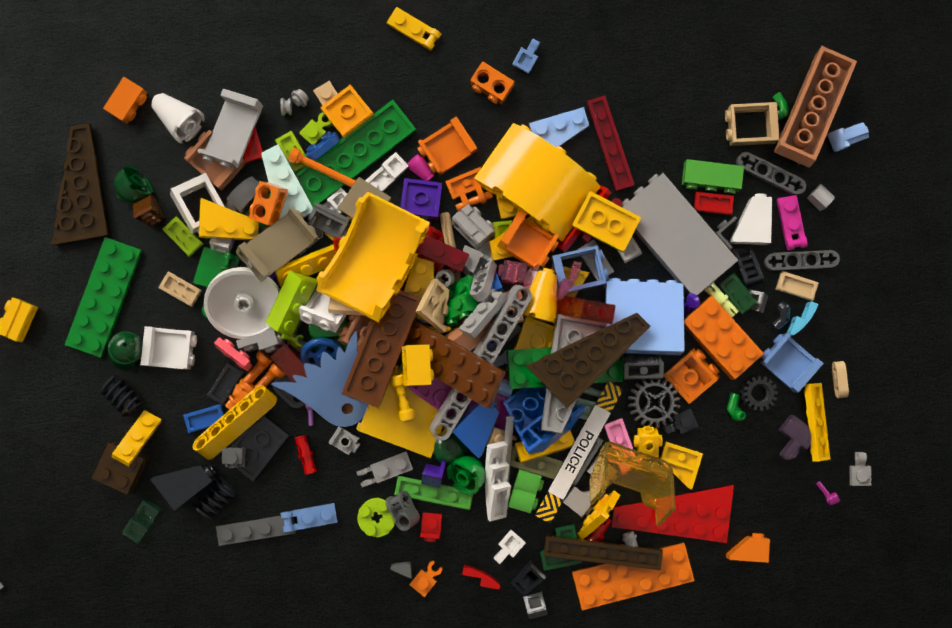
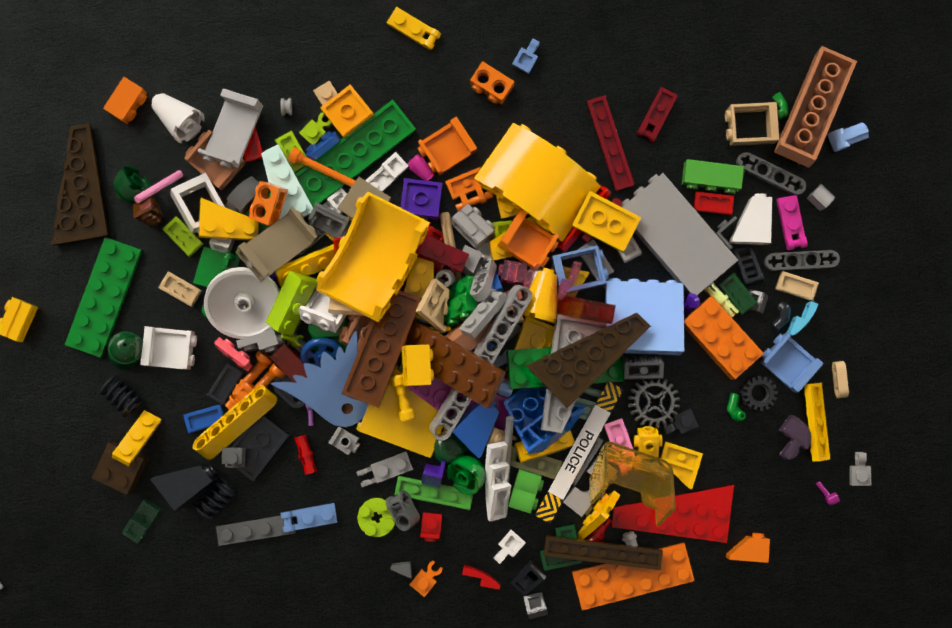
(158, 186): none -> bright pink bar
(299, 98): light grey plate -> none
(560, 127): light blue wing -> none
(657, 113): none -> dark red plate
(692, 375): orange plate -> none

